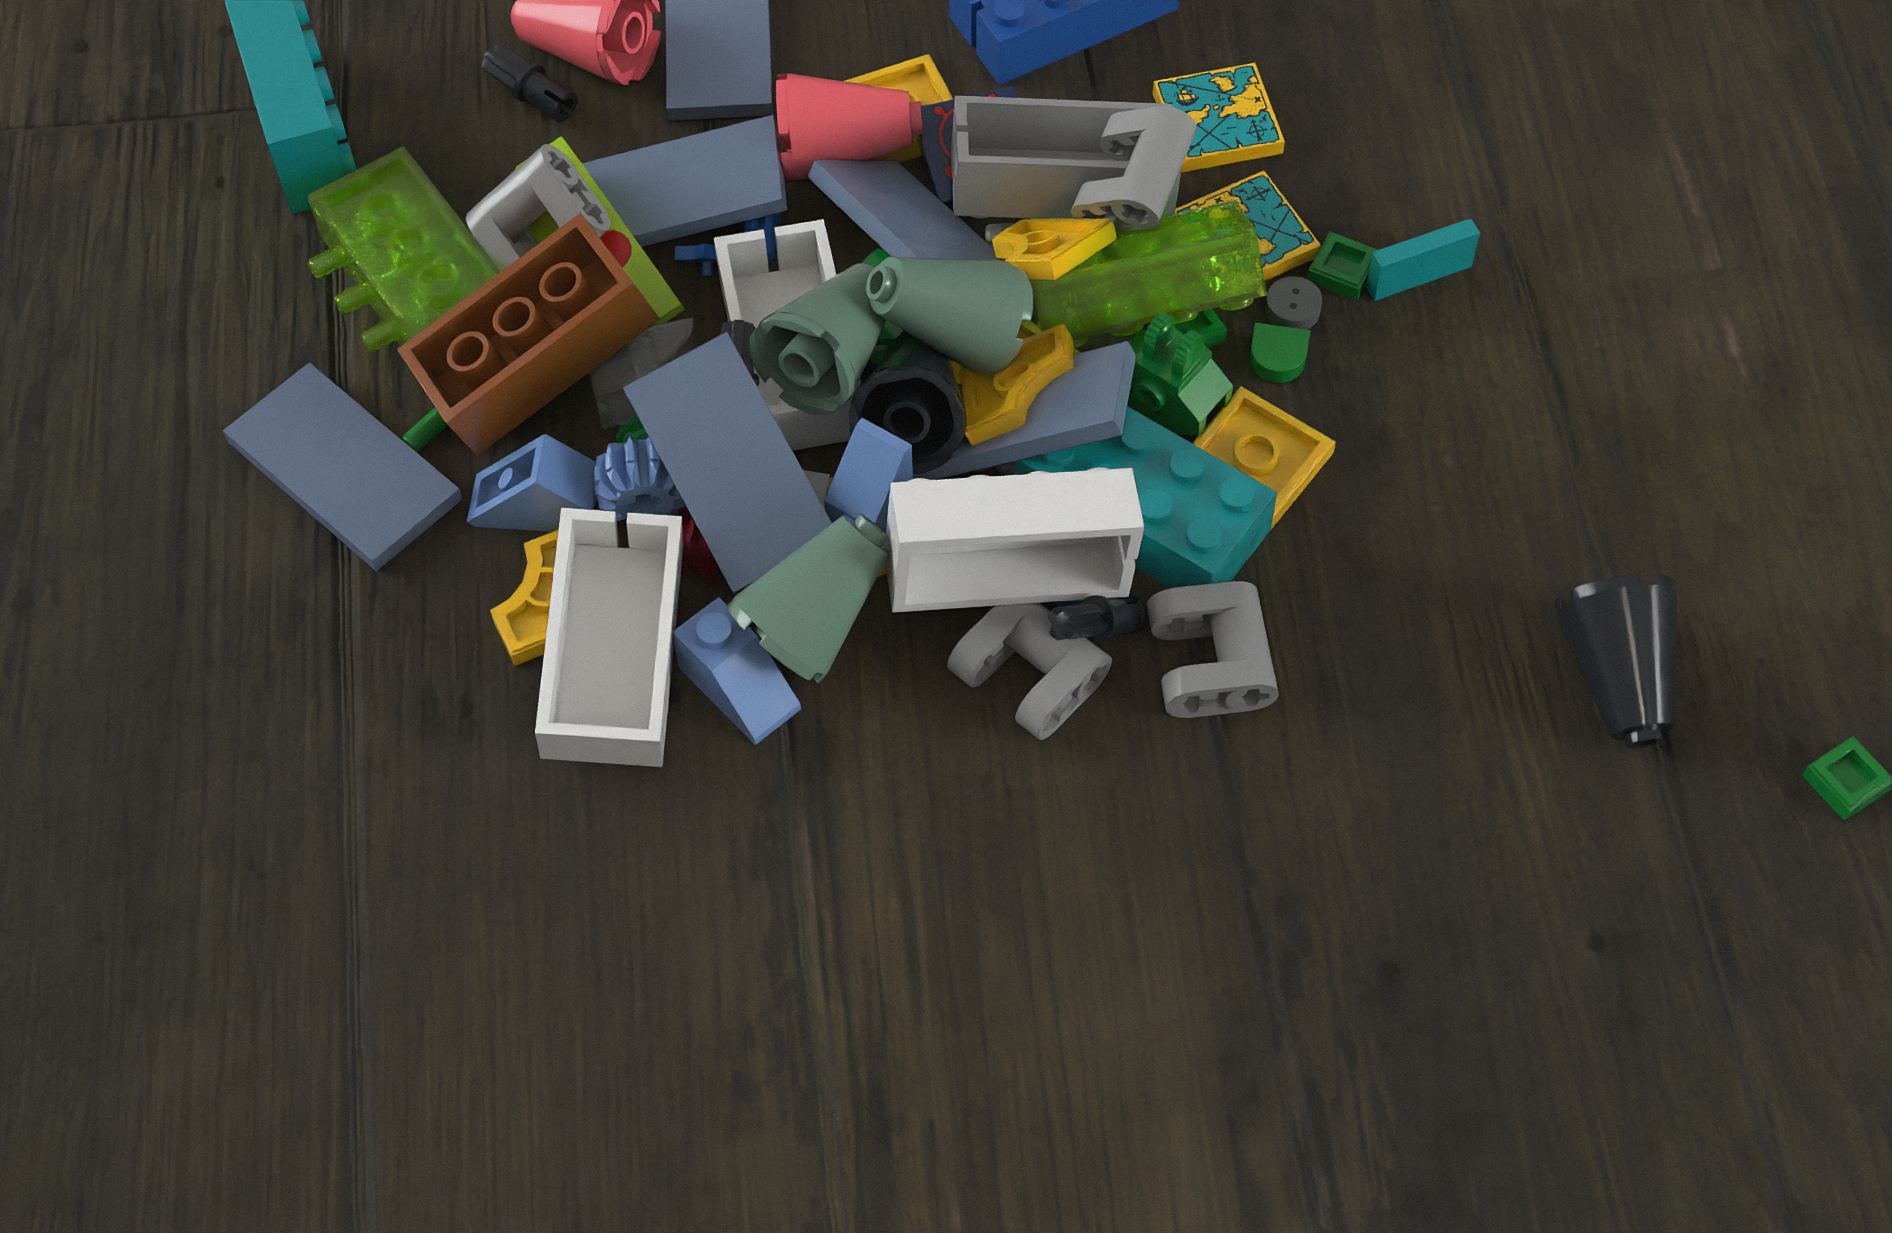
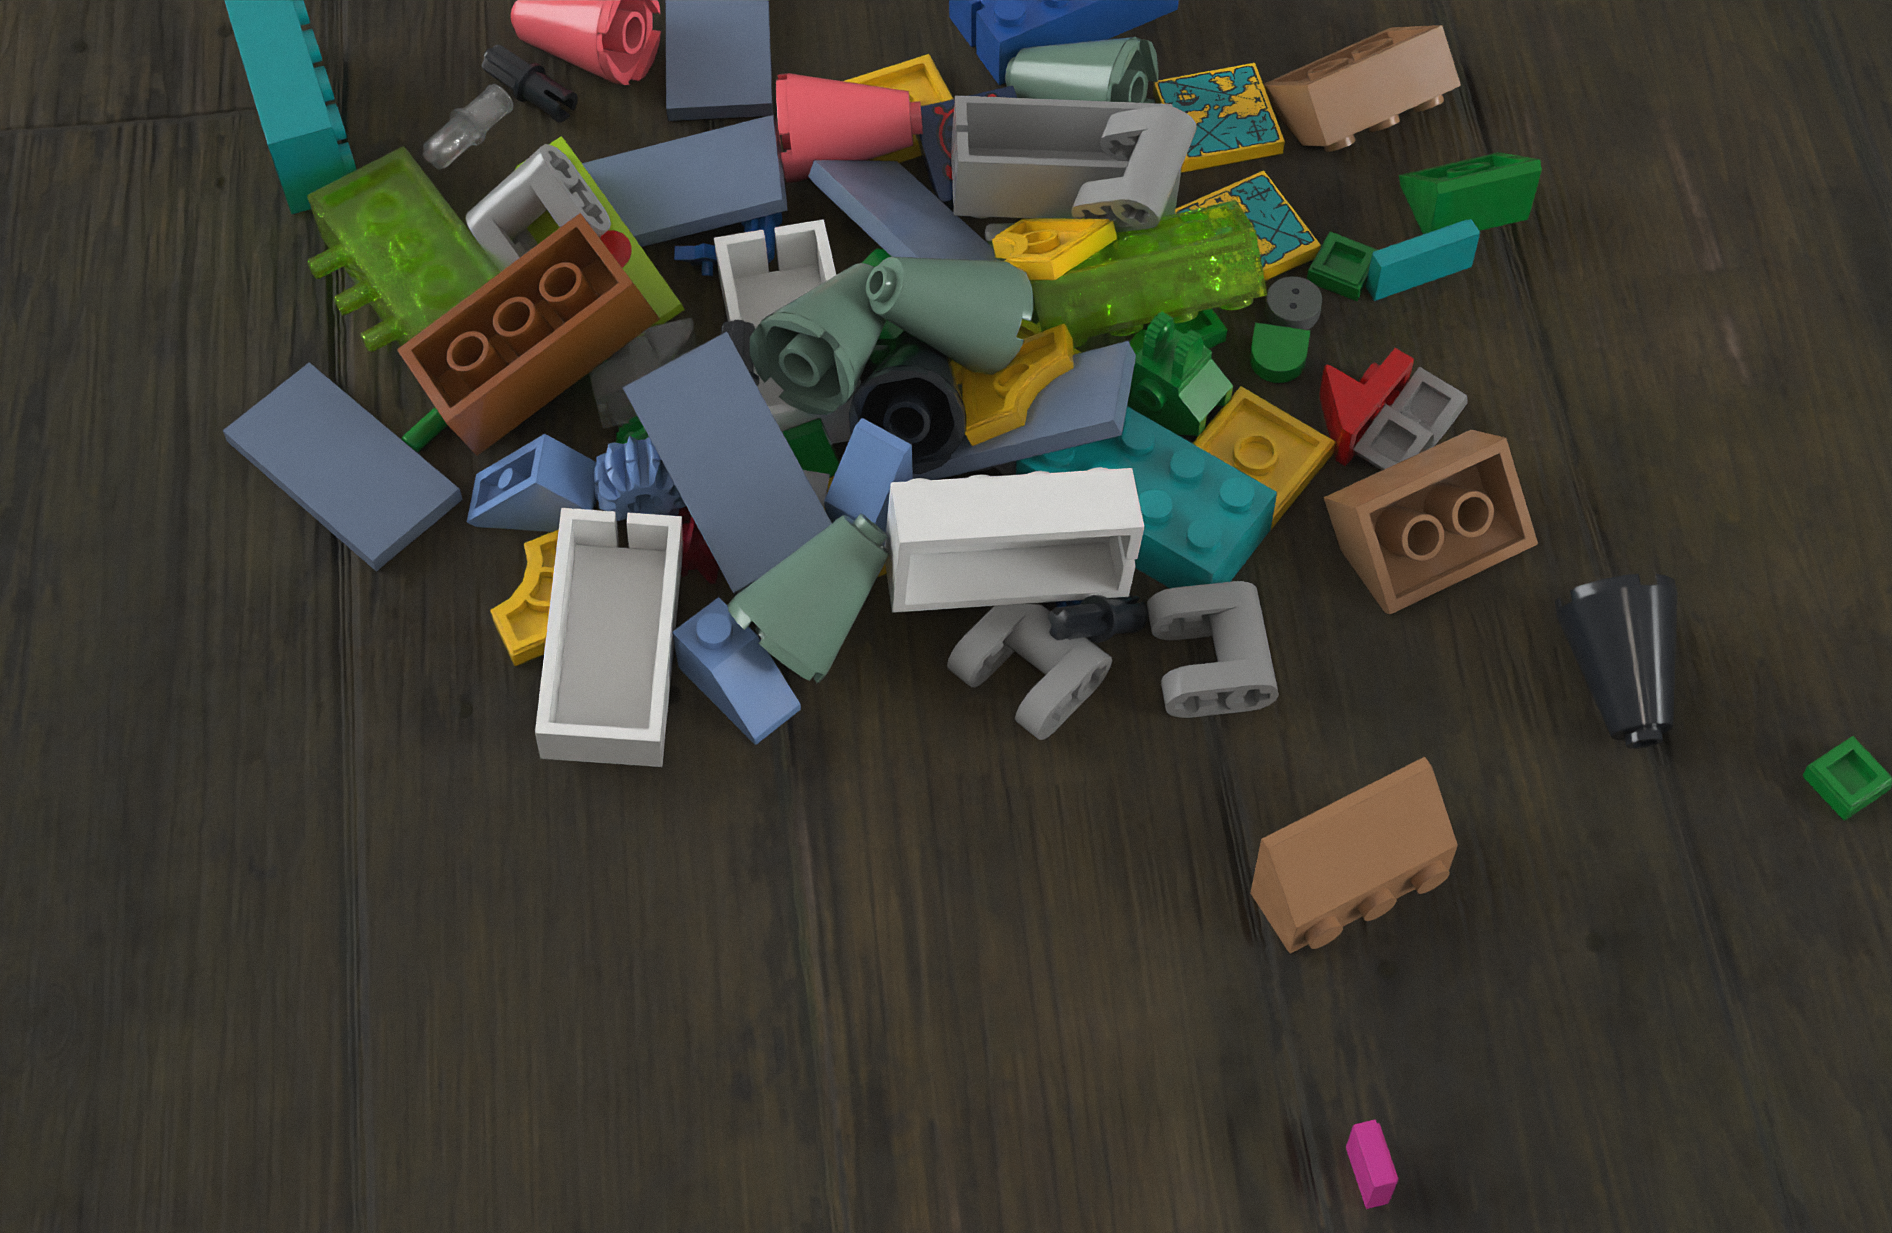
(467, 126): none -> clear axle
(813, 447): none -> green tile
(1085, 71): none -> sand green cone
(1354, 405): none -> red slope
(1355, 857): none -> medium nougat slope
(1365, 86): none -> medium nougat slope
(1371, 1163): none -> dark pink tile
(1412, 422): none -> light grey slope
(1433, 519): none -> medium nougat slope
(1486, 188): none -> green slope

